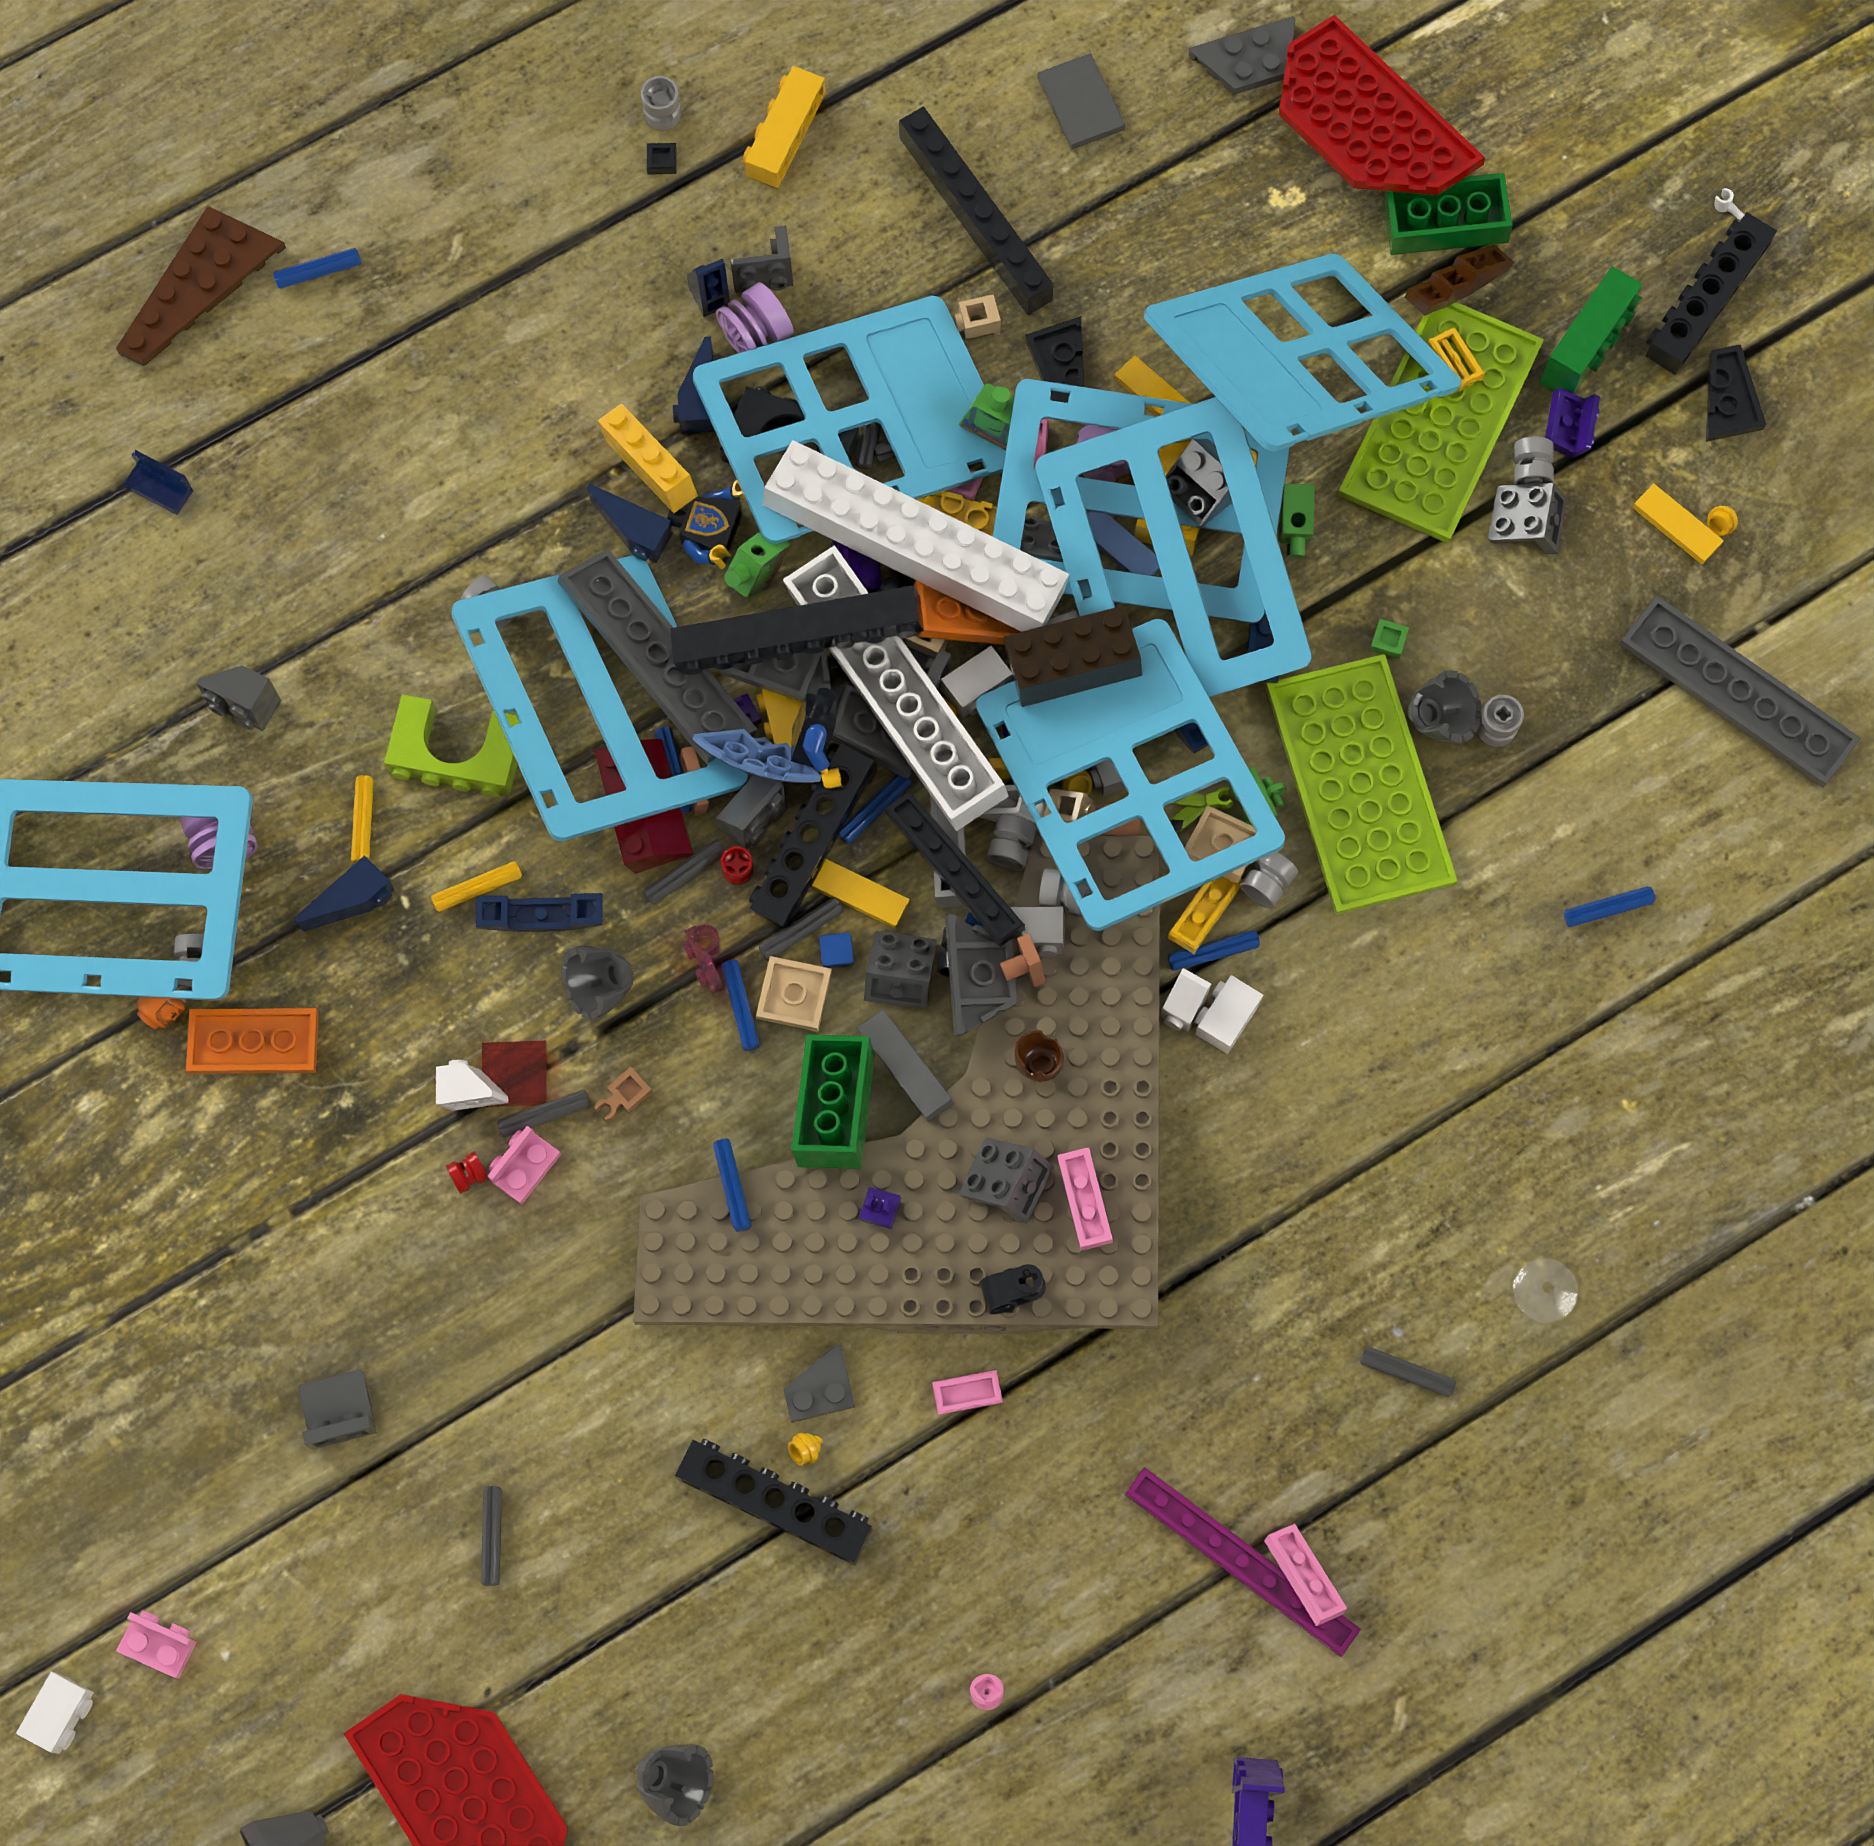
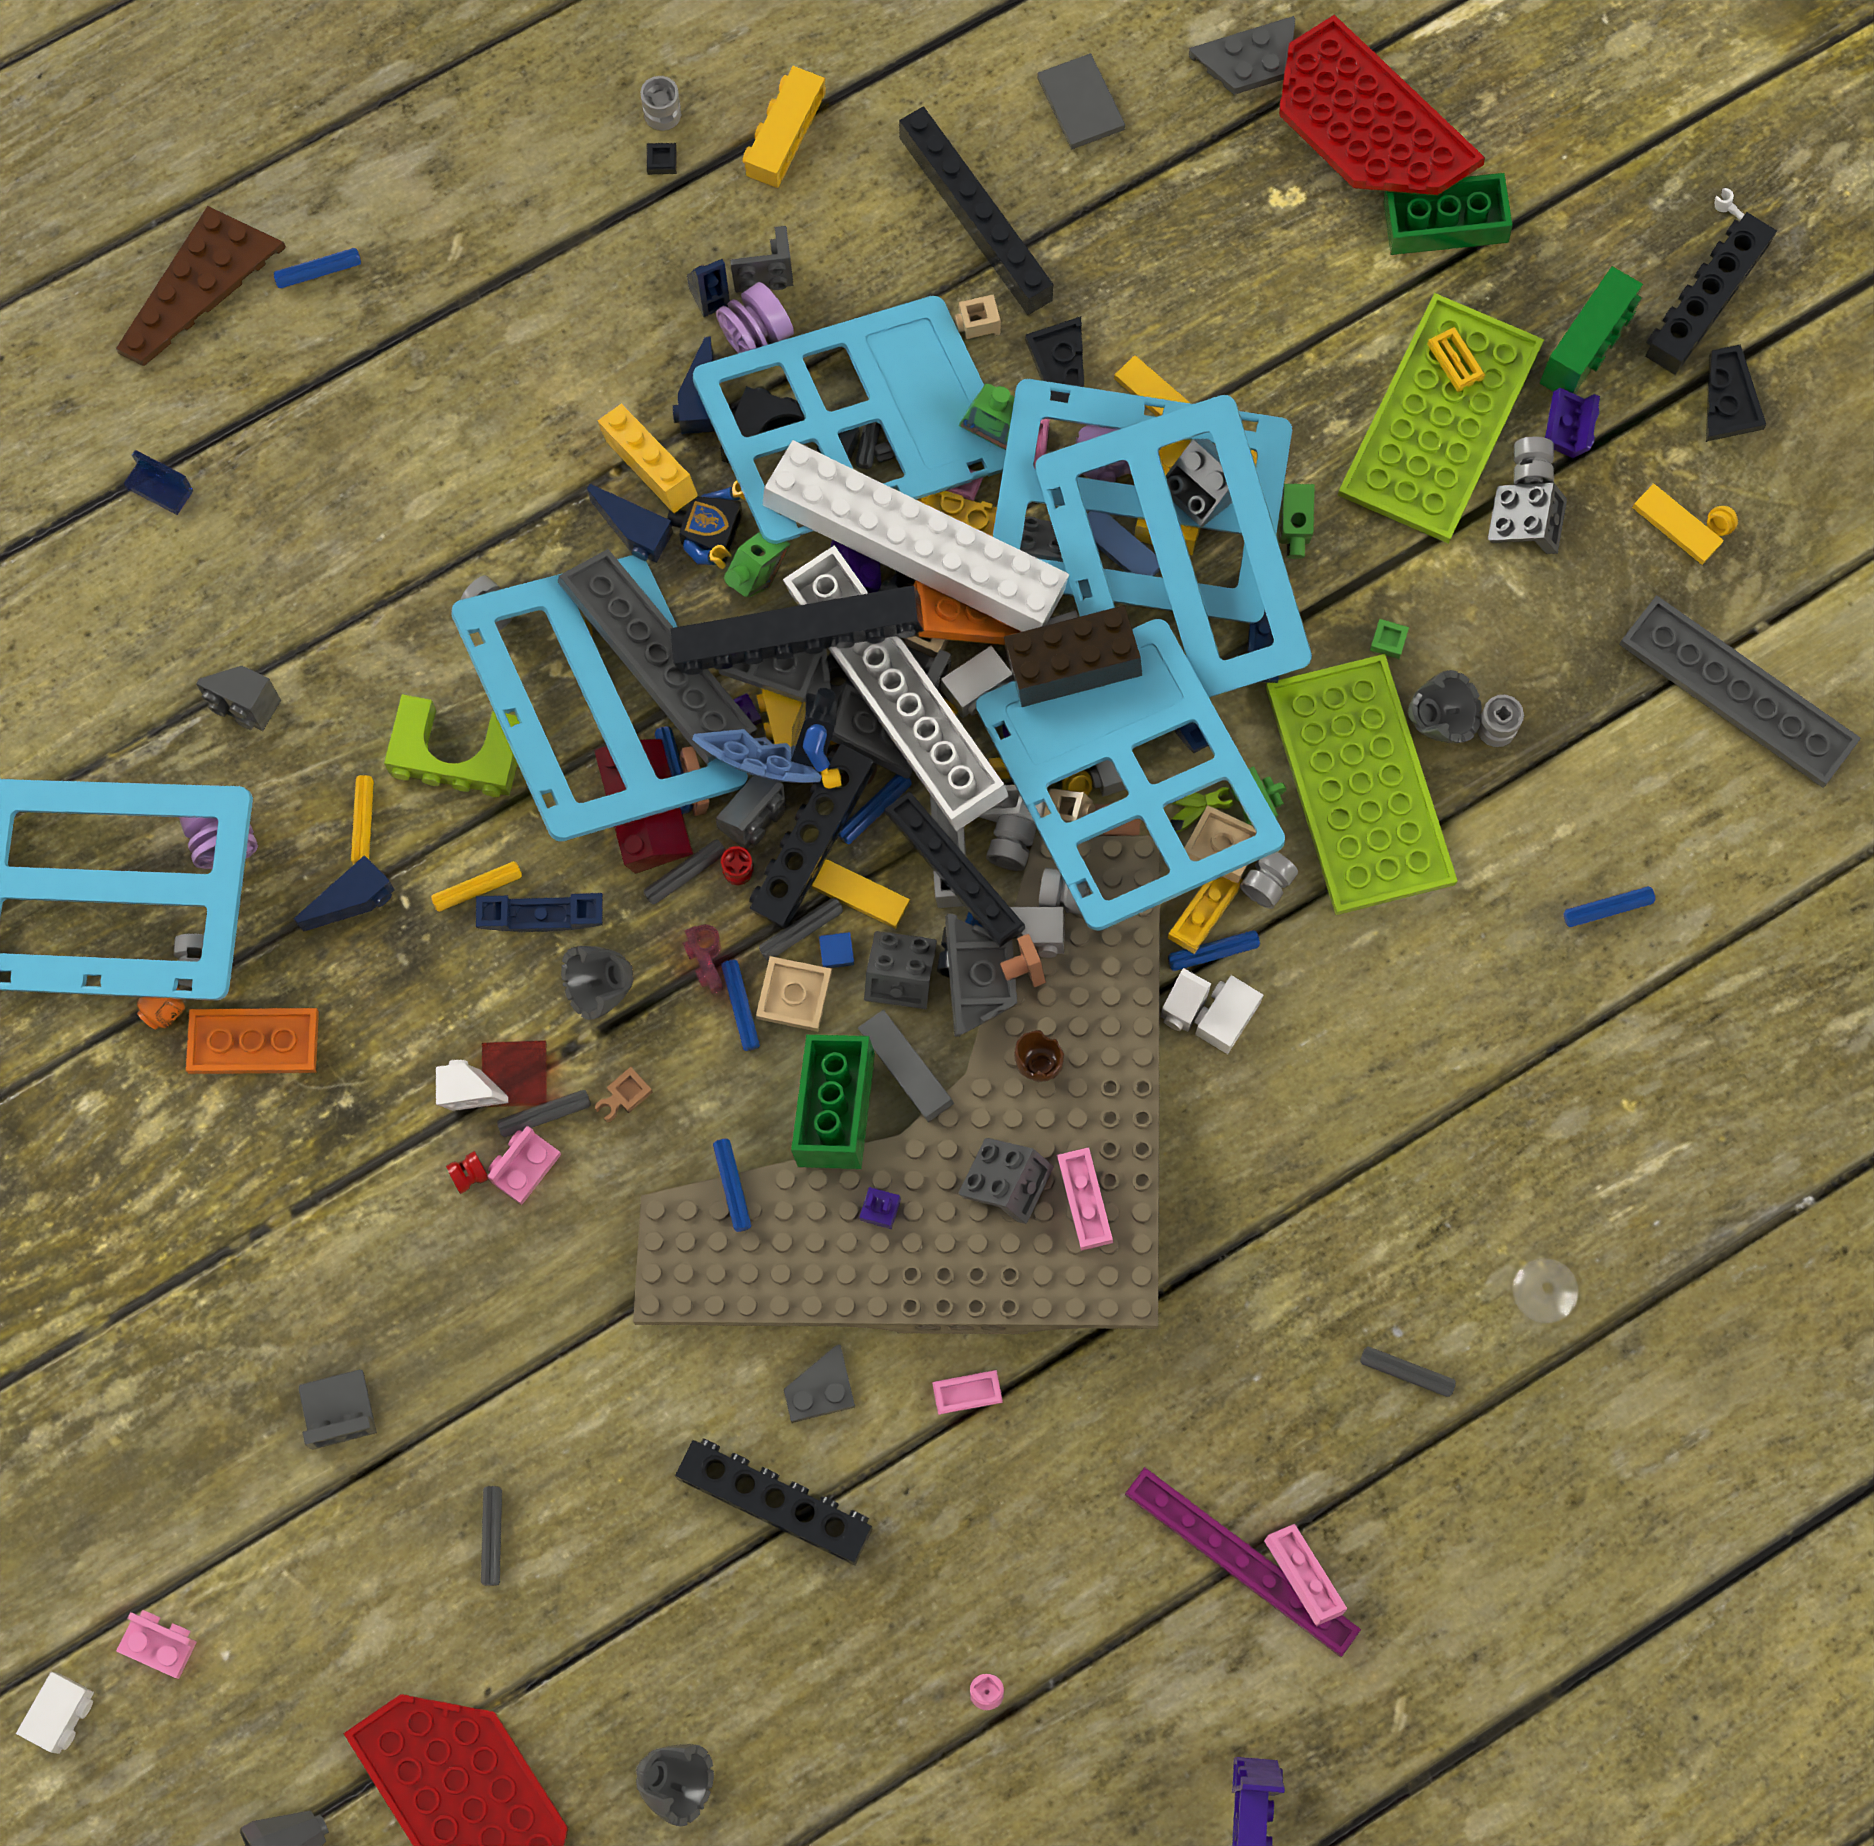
(805, 1448): yellow plate -> none
(1009, 1288): black piece -> none
(1262, 376): medium azure door -> none
(1460, 280): reddish brown slope -> none

